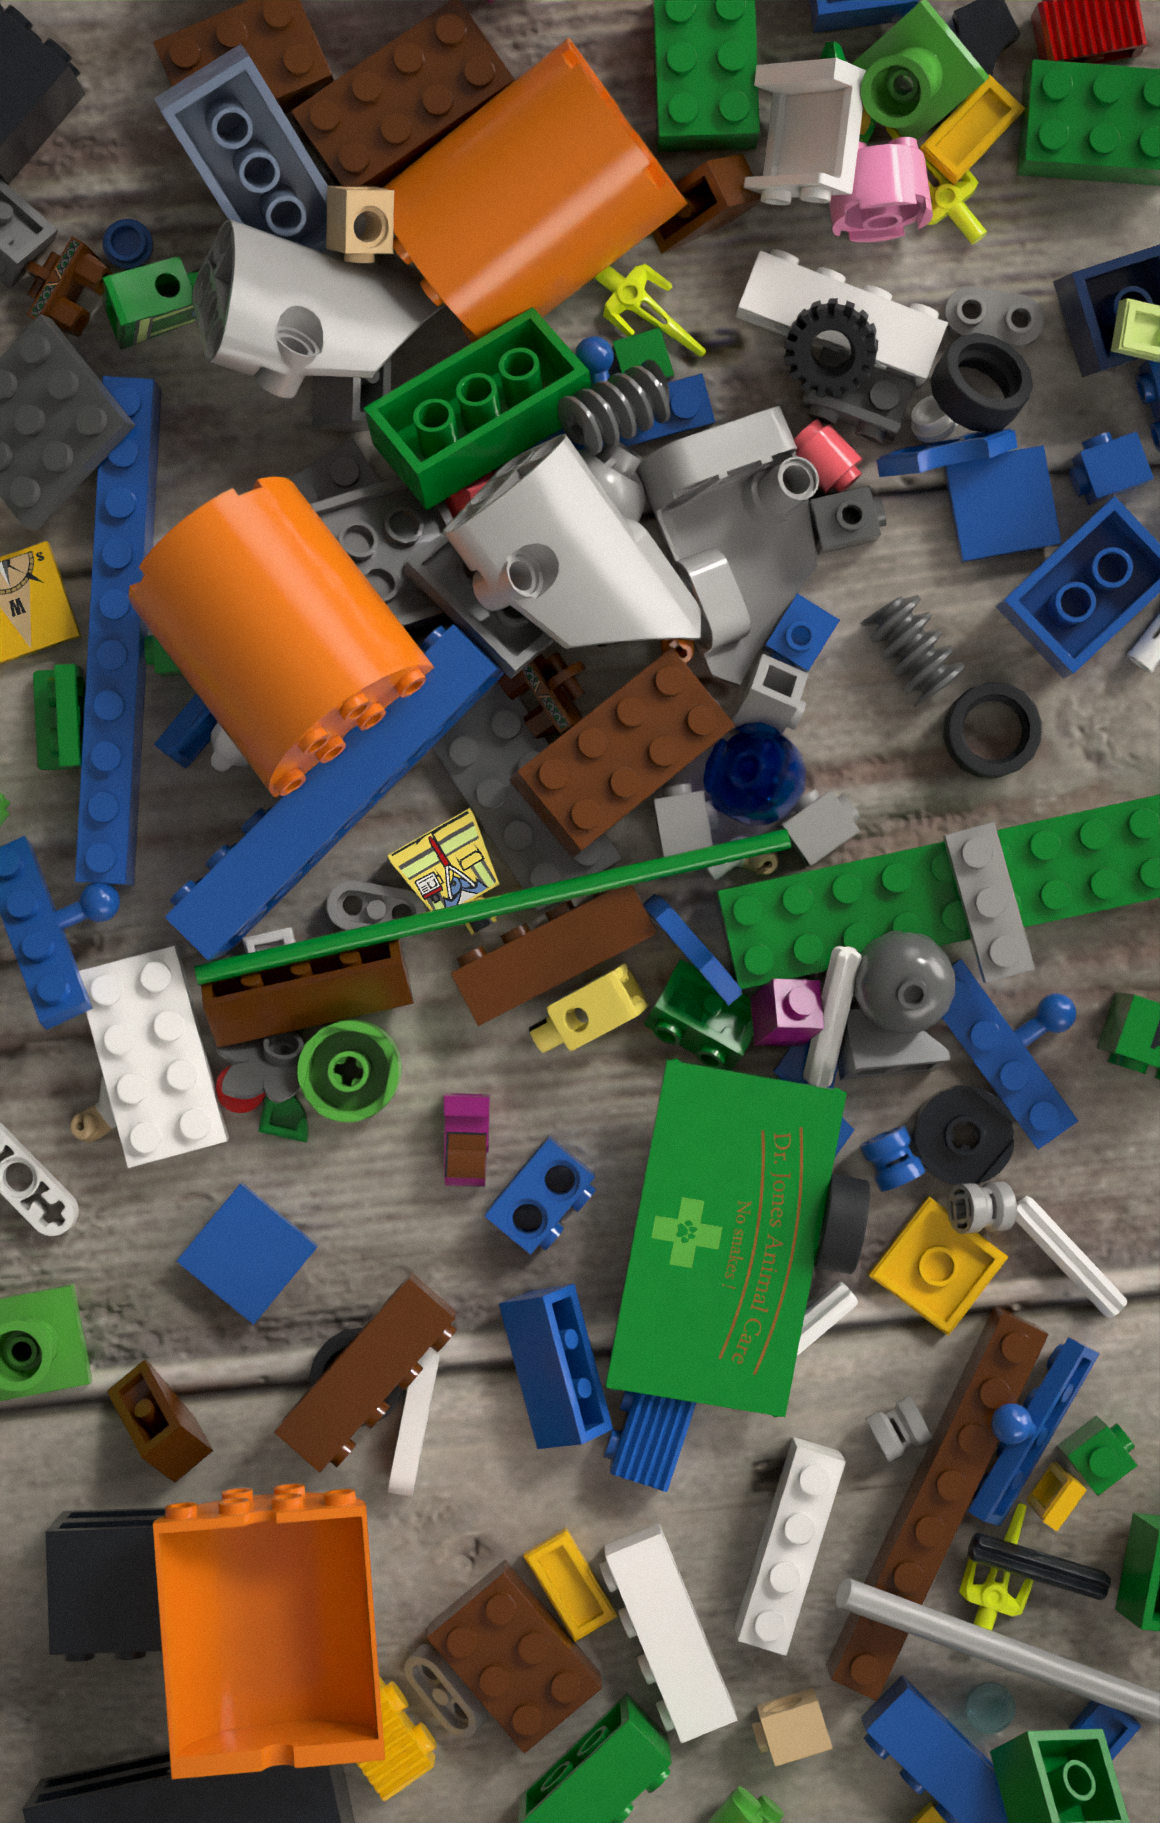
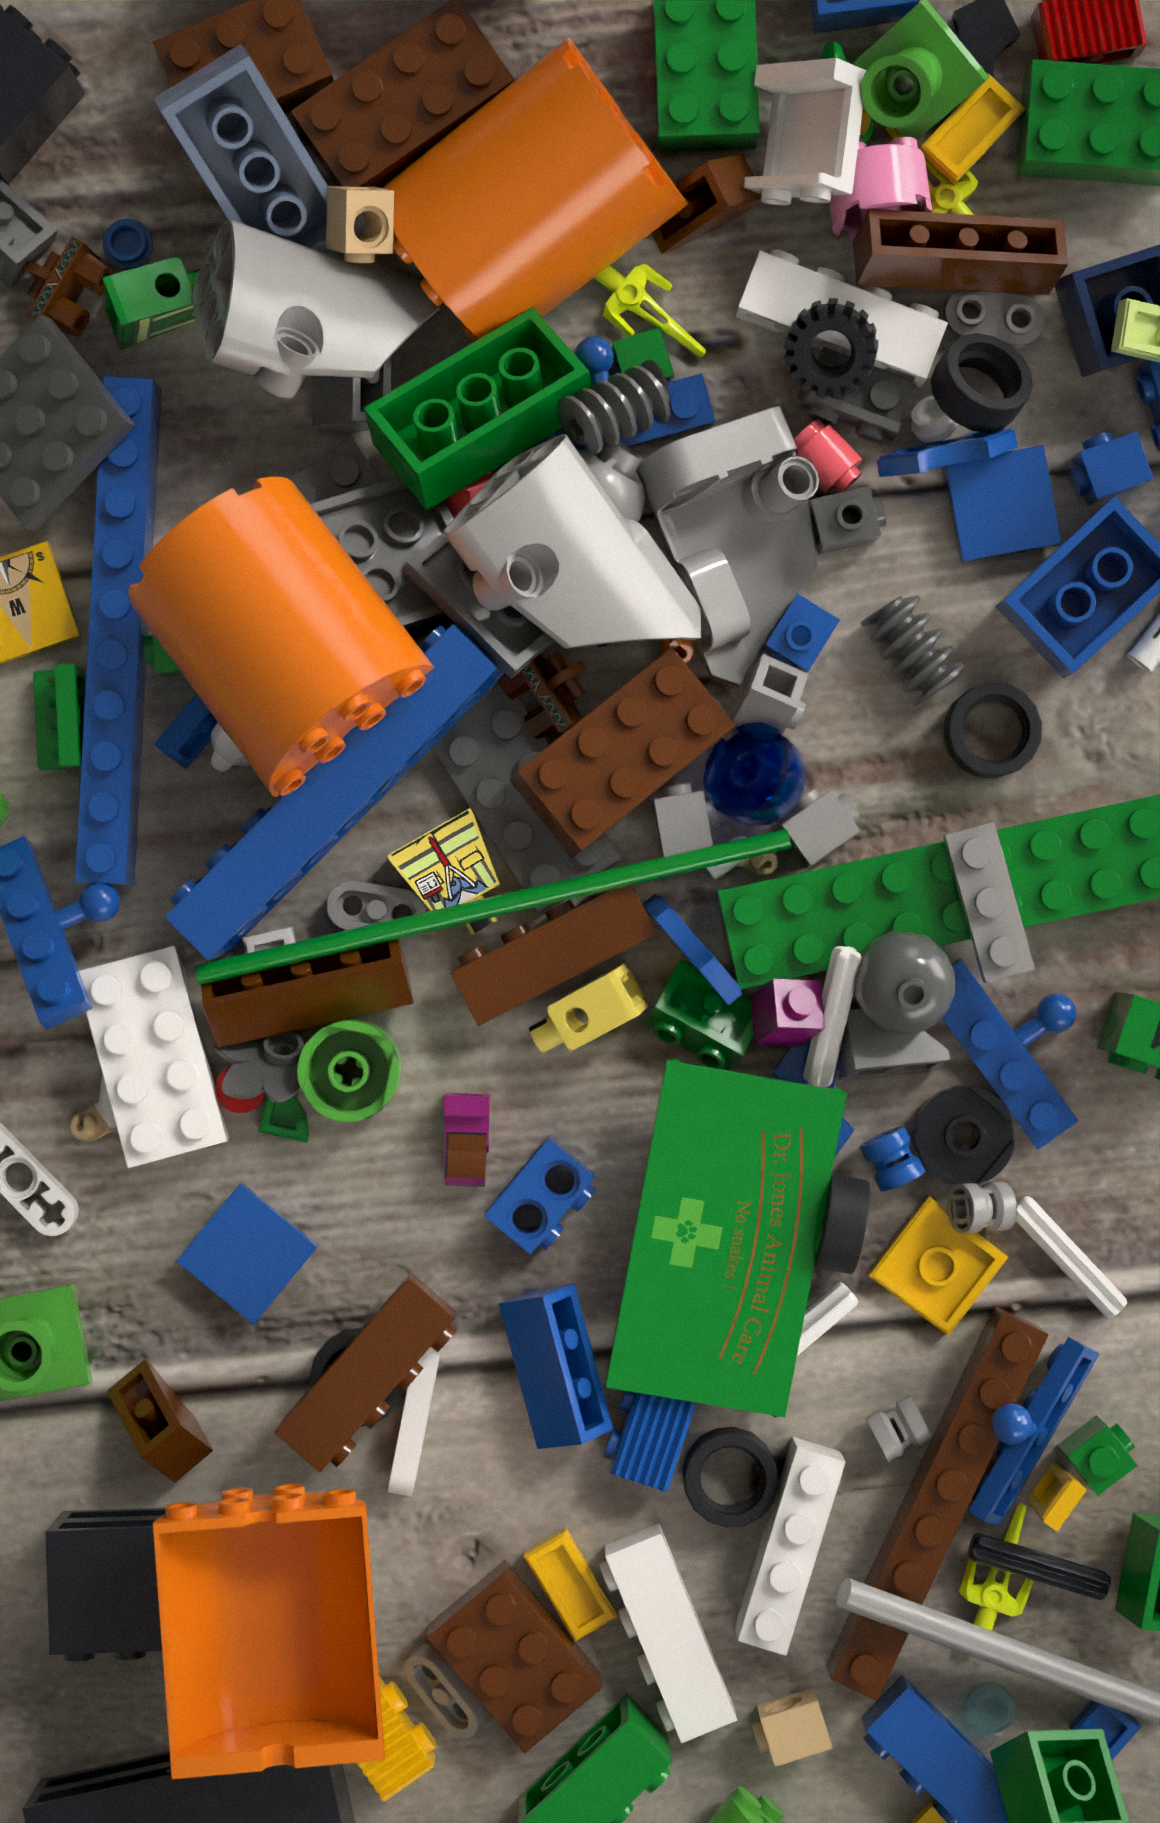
(730, 1515): none -> black tyre
(959, 252): none -> reddish brown brick

